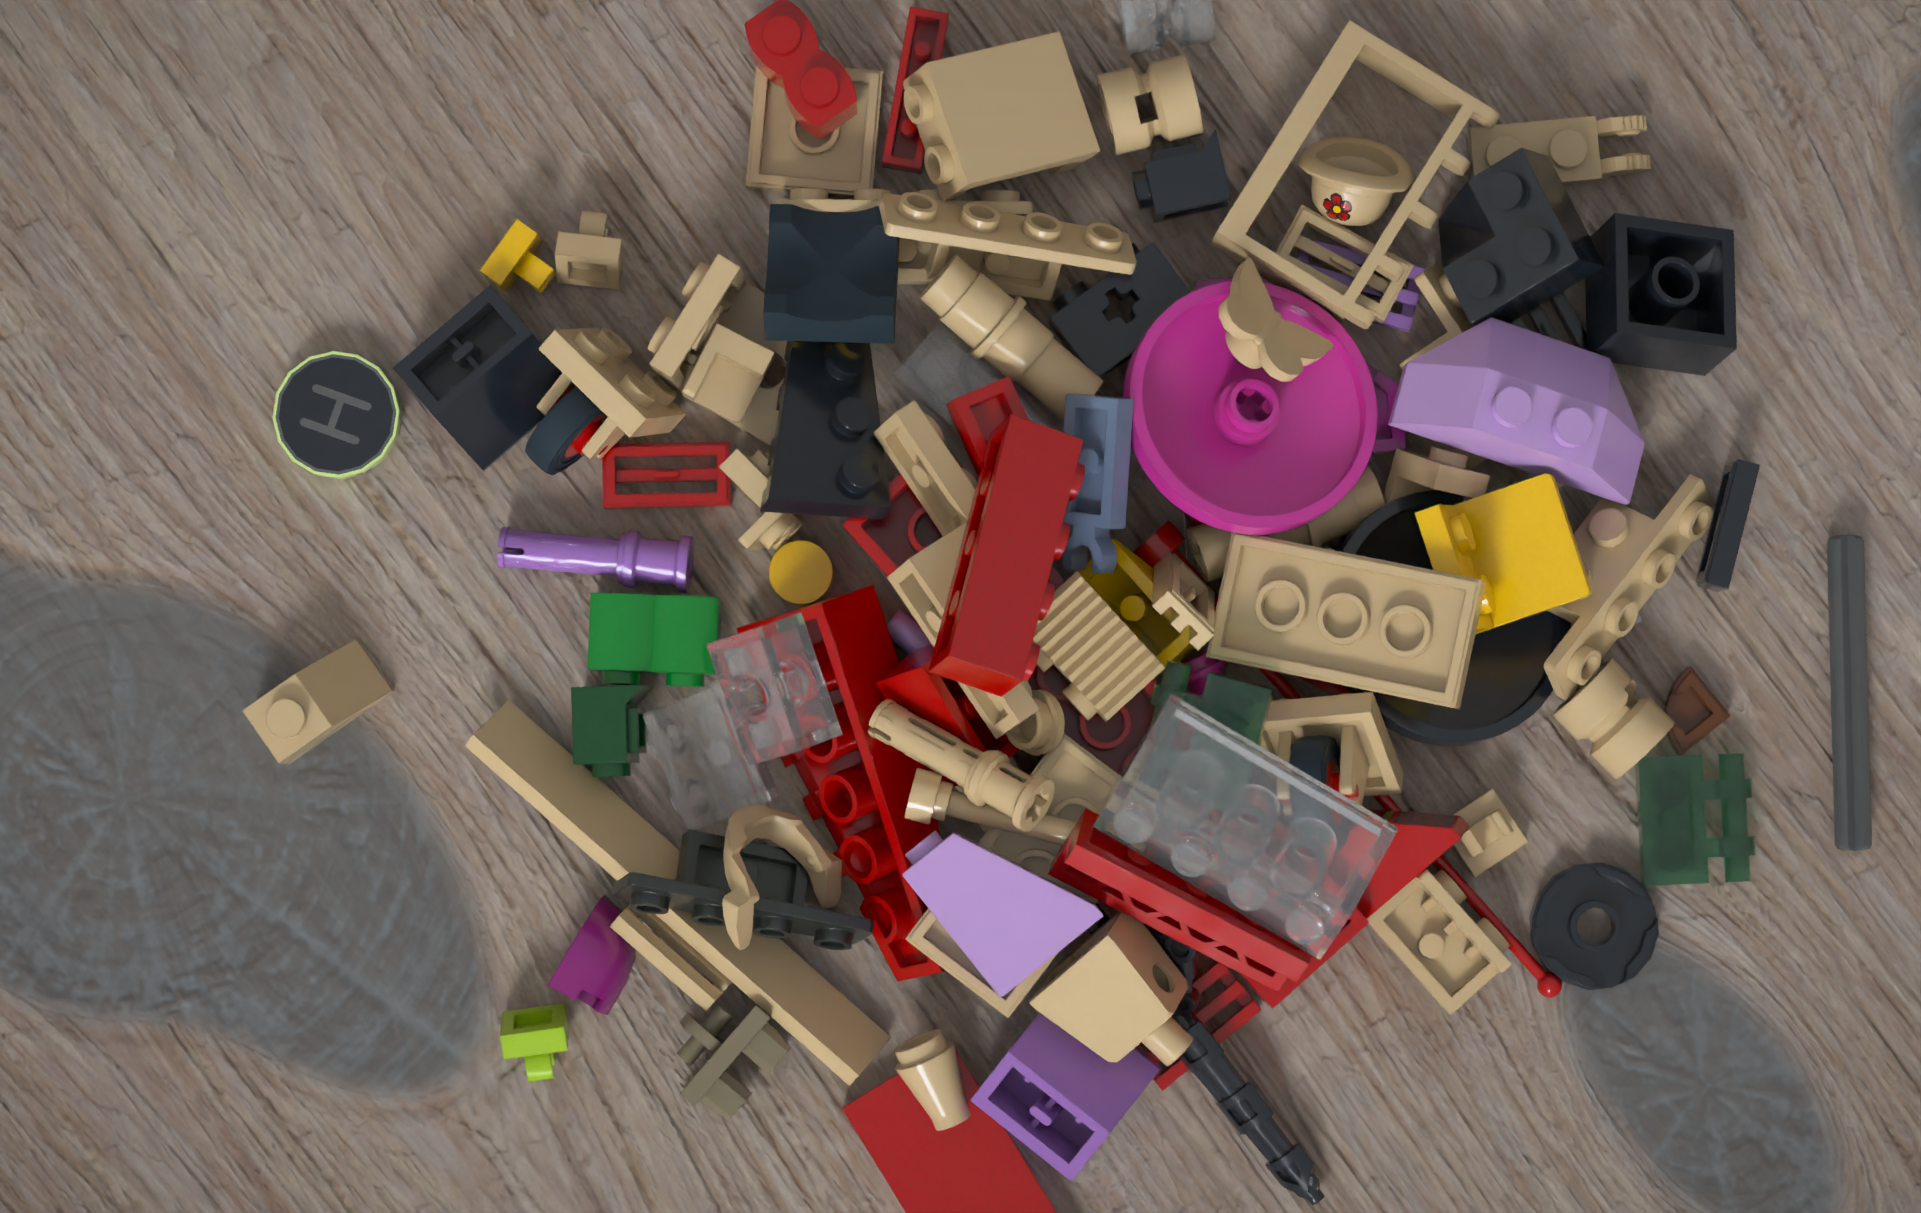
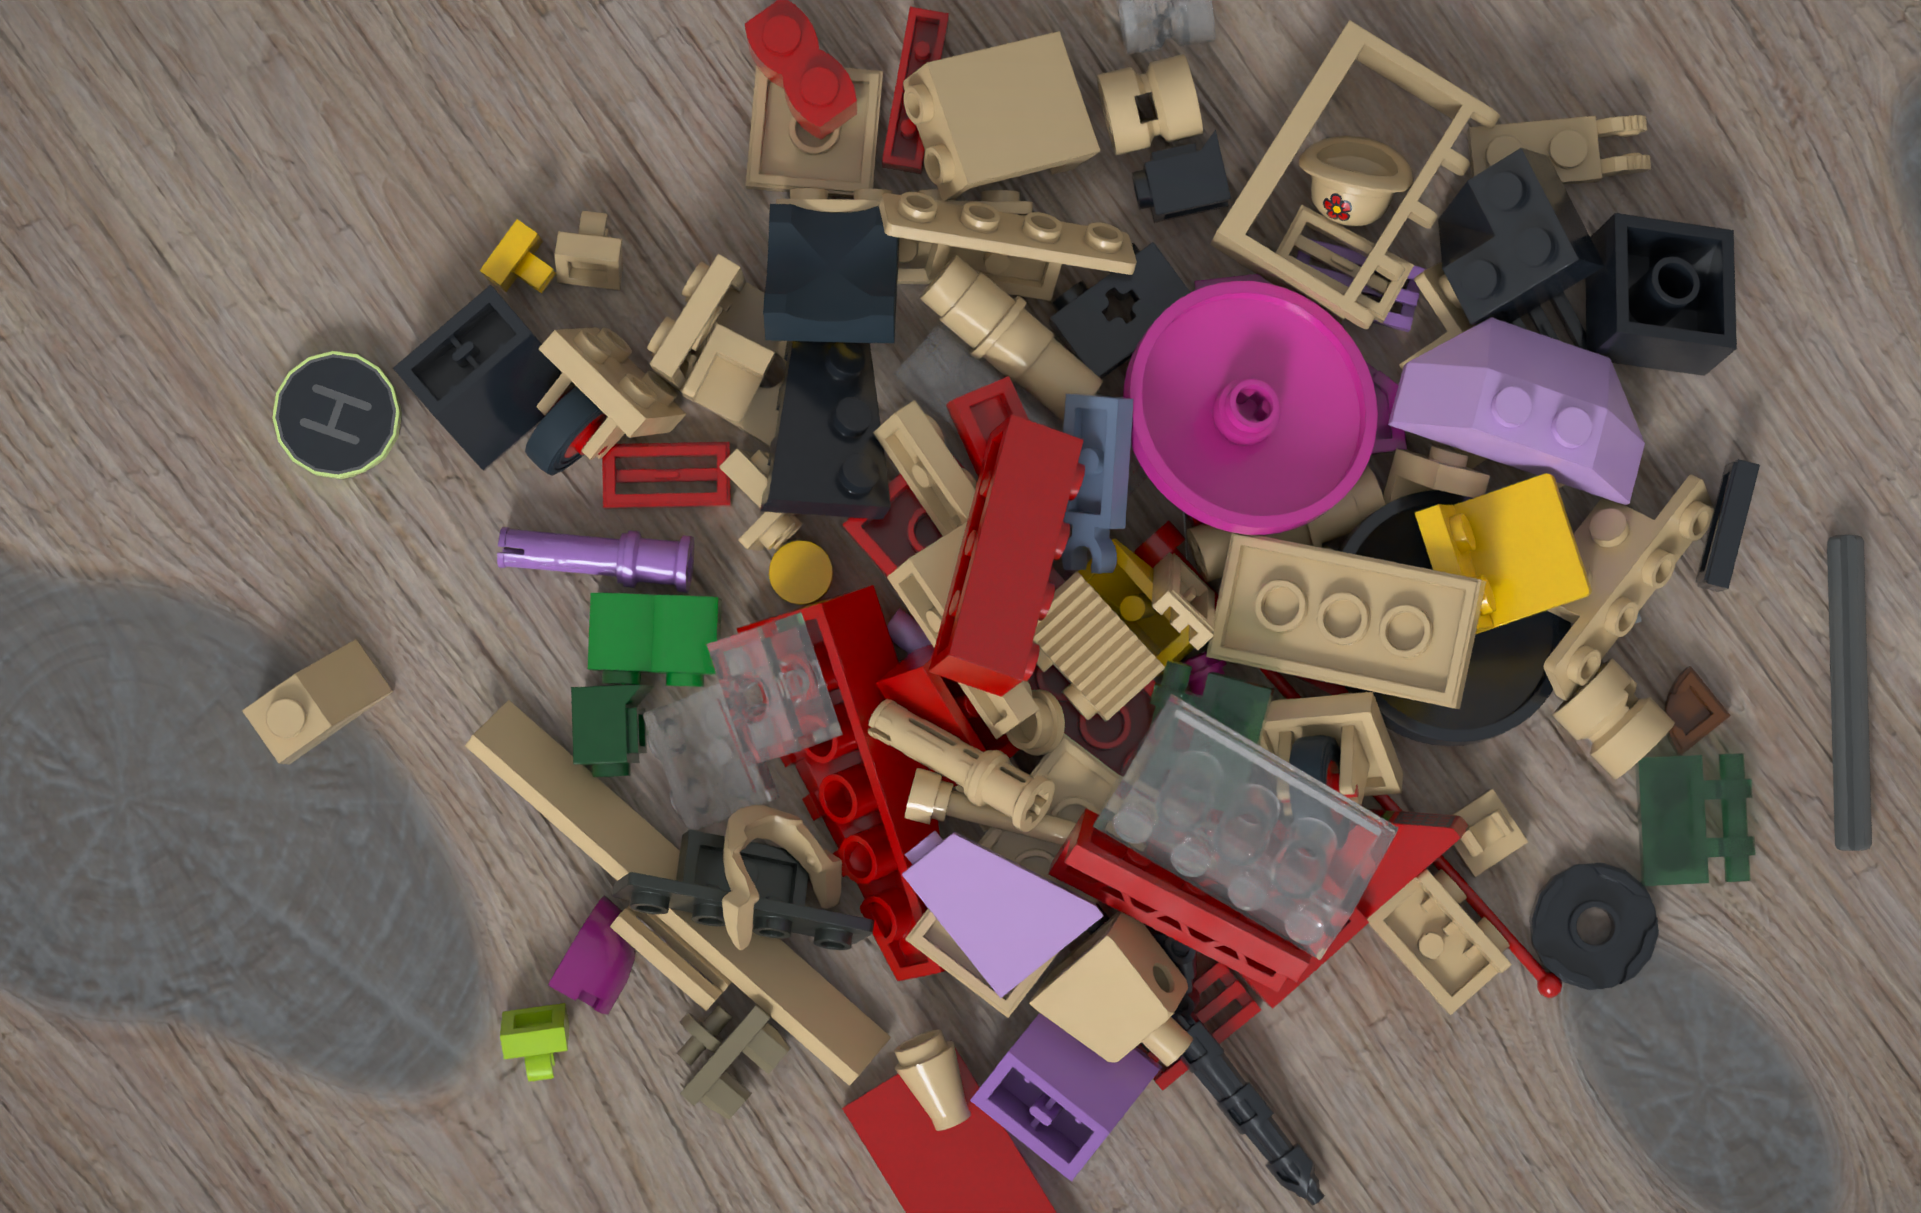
(1260, 335): tan animal -> none

